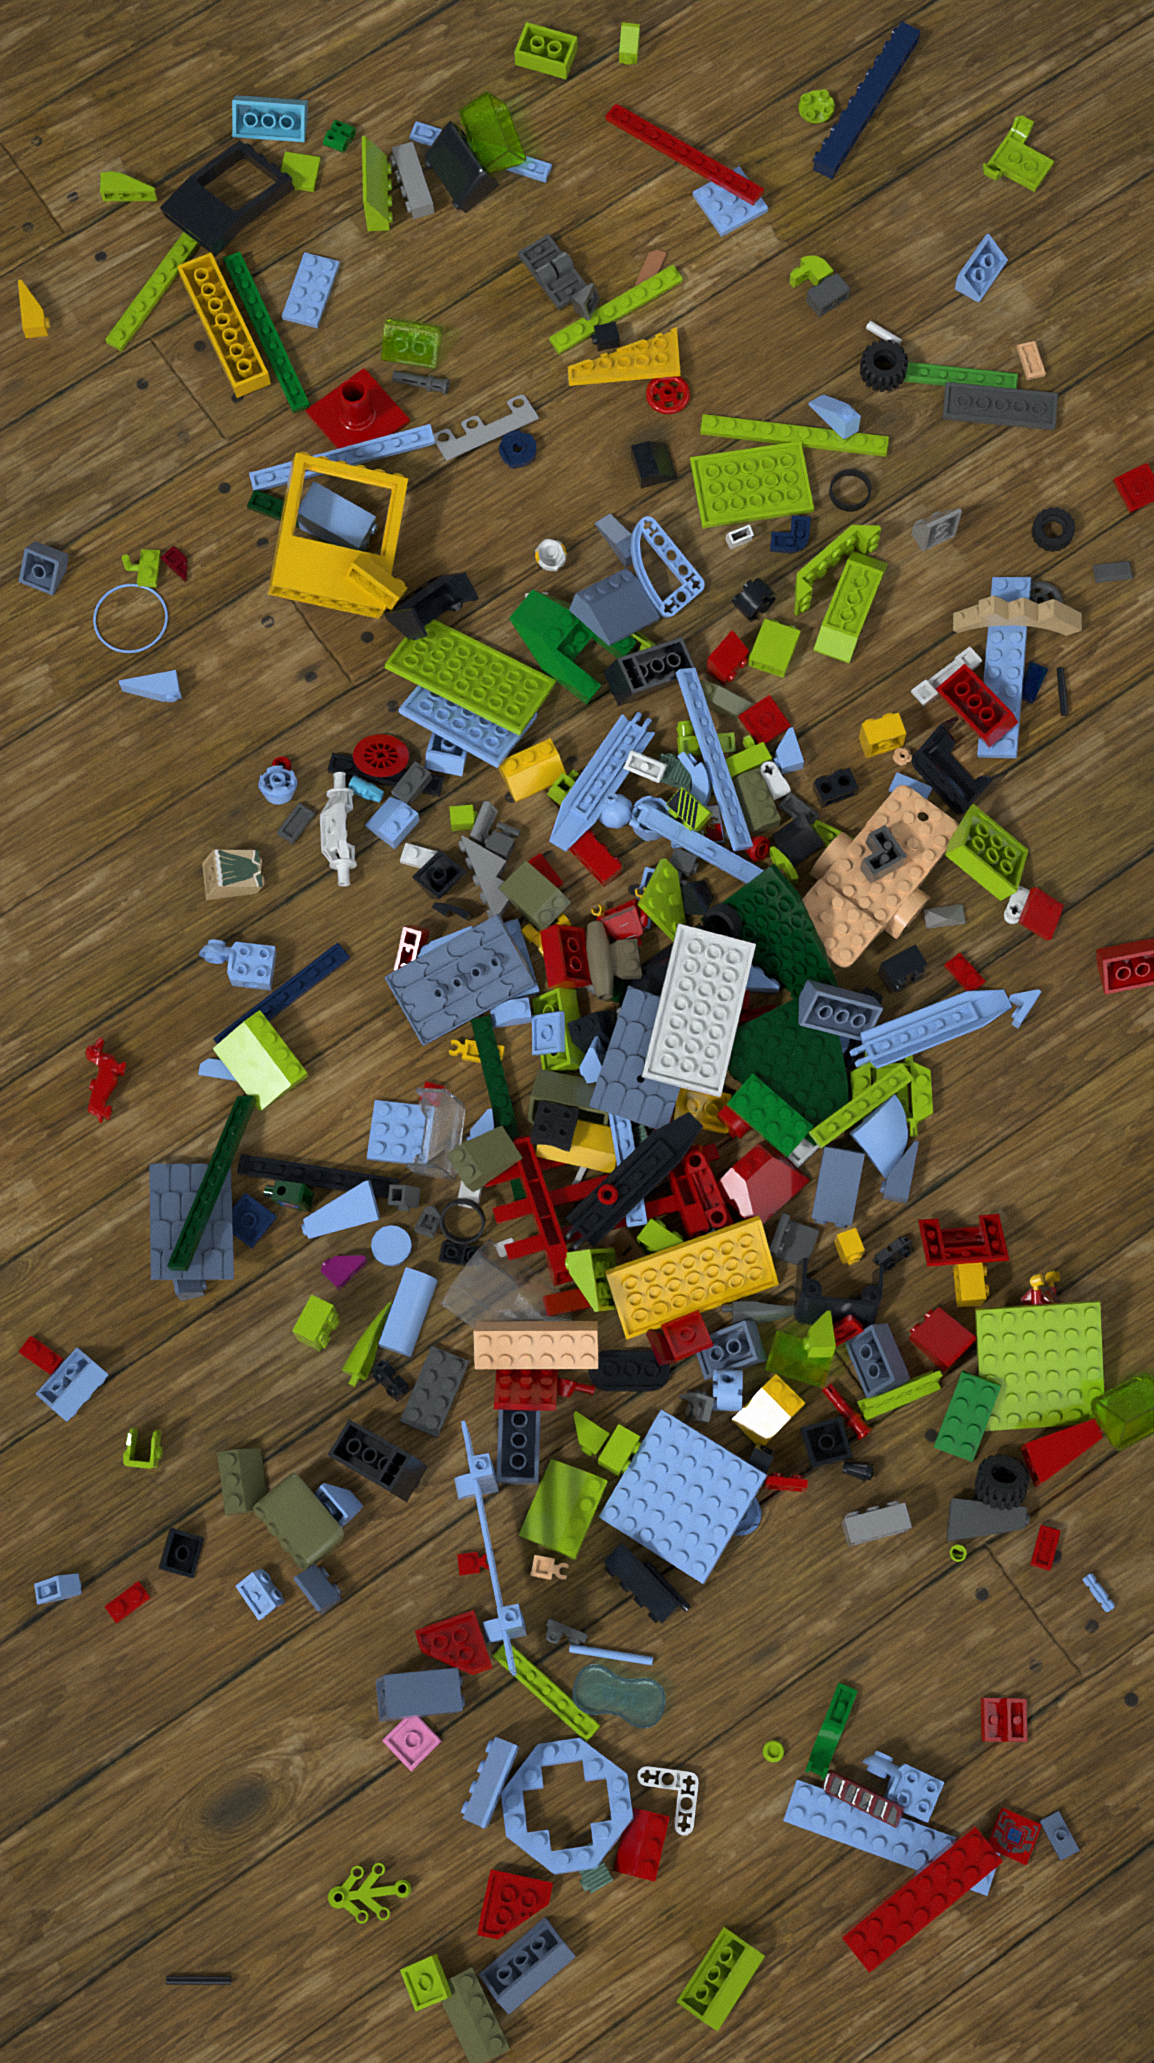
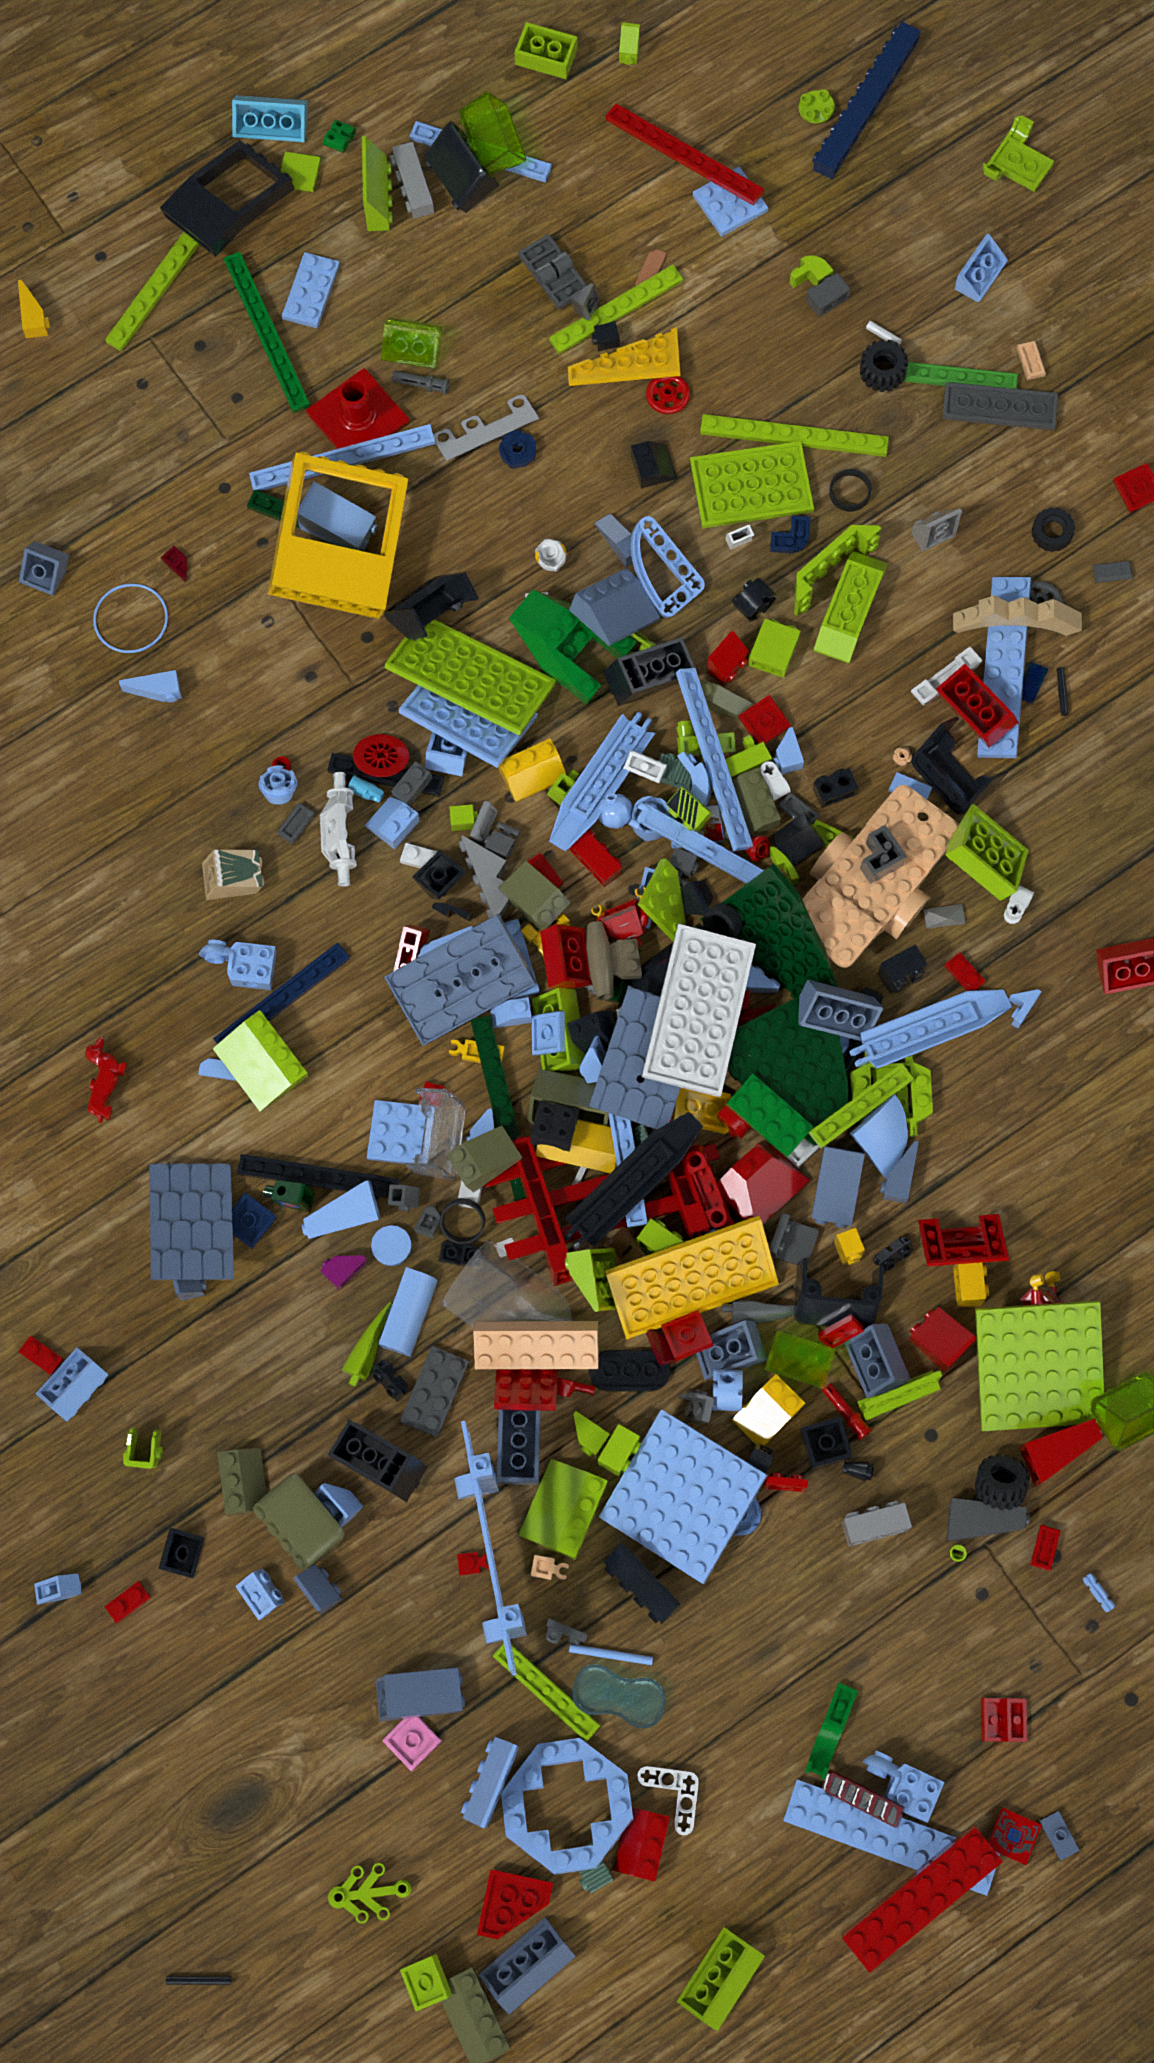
(120, 187): lime slope -> none
(147, 568): lime plate -> none
(212, 1183): dark green plate -> none
(224, 325): yellow brick -> none
(316, 1323): lime brick -> none
(376, 580): yellow slope -> none
(456, 1643): red plate -> none
(565, 1302): red hinge -> none
(607, 1187): red plate -> none
(683, 1603): black bar -> none
(773, 1751): lime tile -> none
(820, 1337): lime slope -> none
(837, 415): light blue slope -> none
(882, 734): yellow brick -> none
(967, 1416): green plate -> none
(1041, 913): red plate -> none

